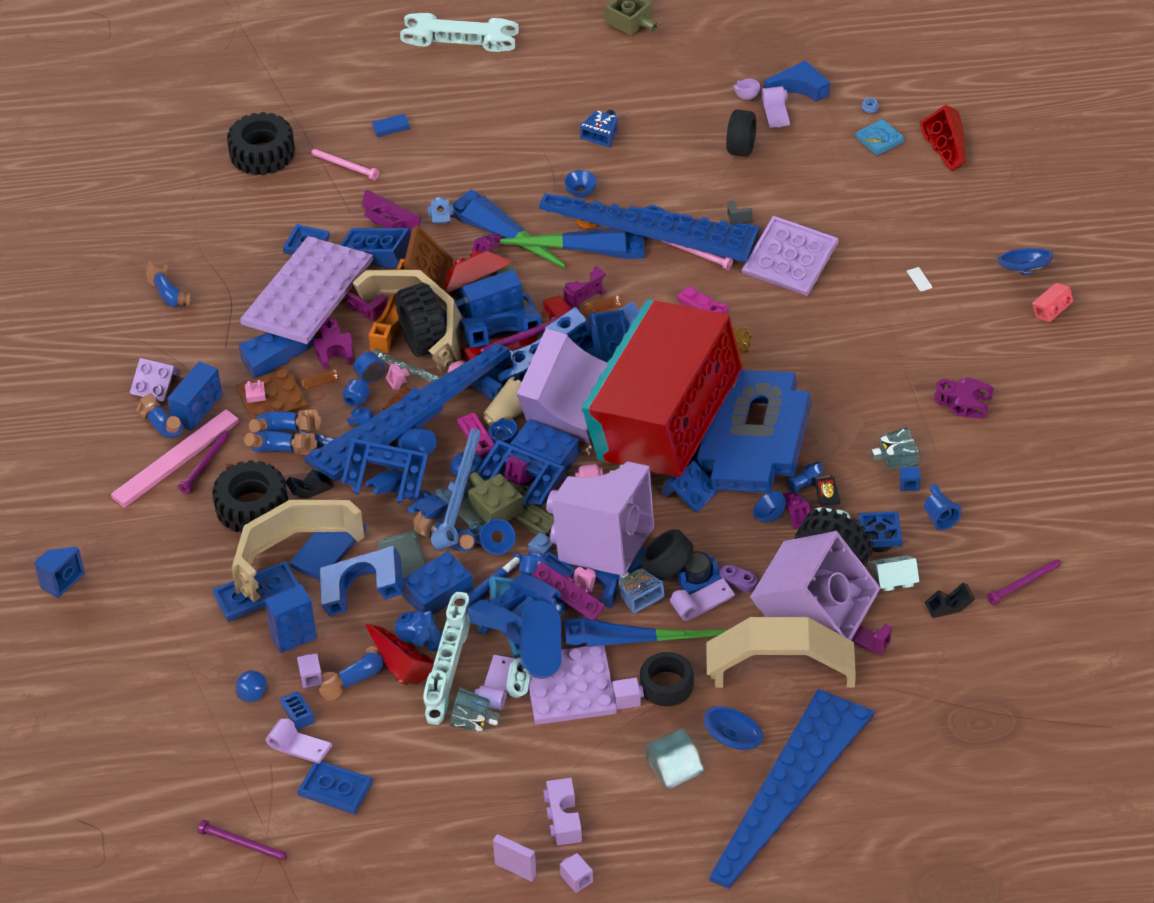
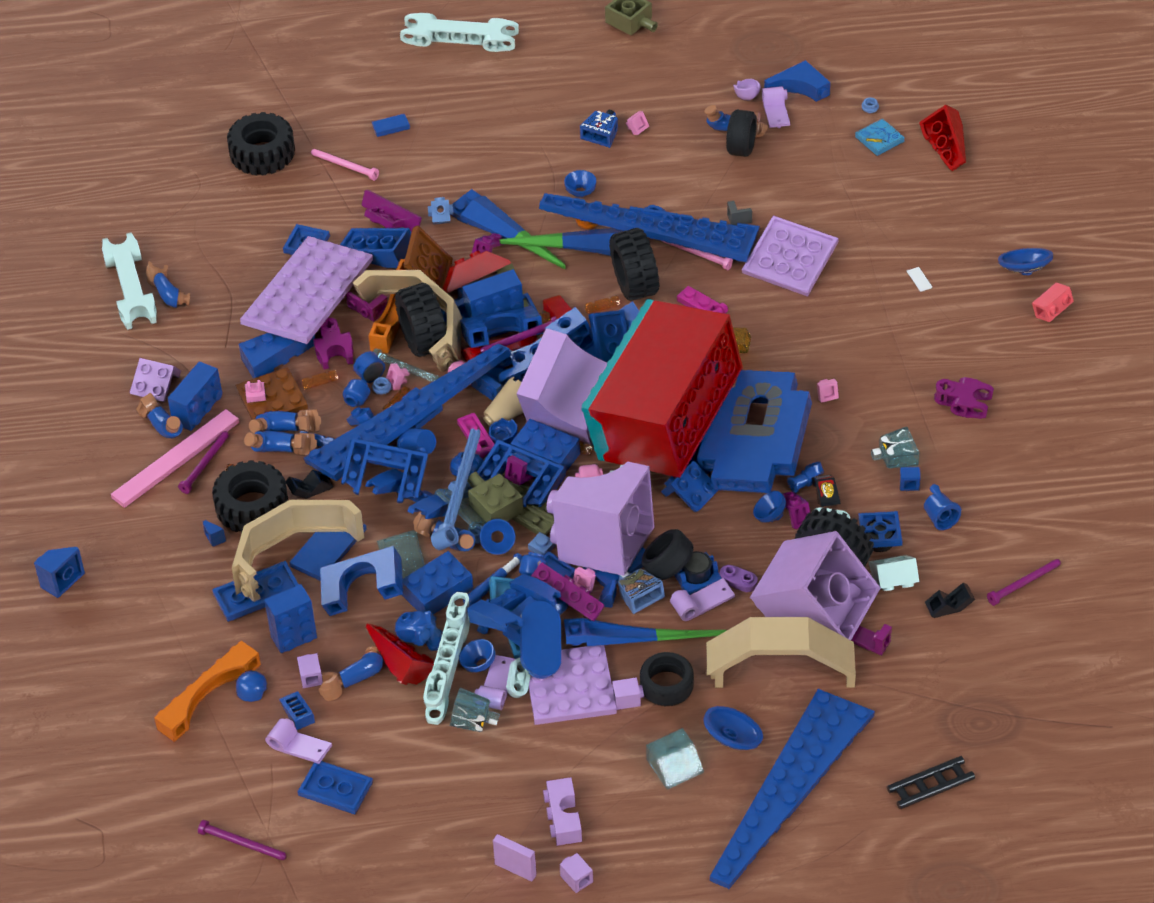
(134, 302): none -> light aqua piece
(176, 717): none -> orange arch
(214, 533): none -> blue slope
(381, 385): none -> medium blue plate
(476, 651): none -> blue piece
(577, 292): magenta piece -> none
(634, 264): none -> black tyre
(637, 123): none -> bright pink tile
(719, 121): none -> piece
(827, 390): none -> bright pink tile
(935, 771): none -> black bar

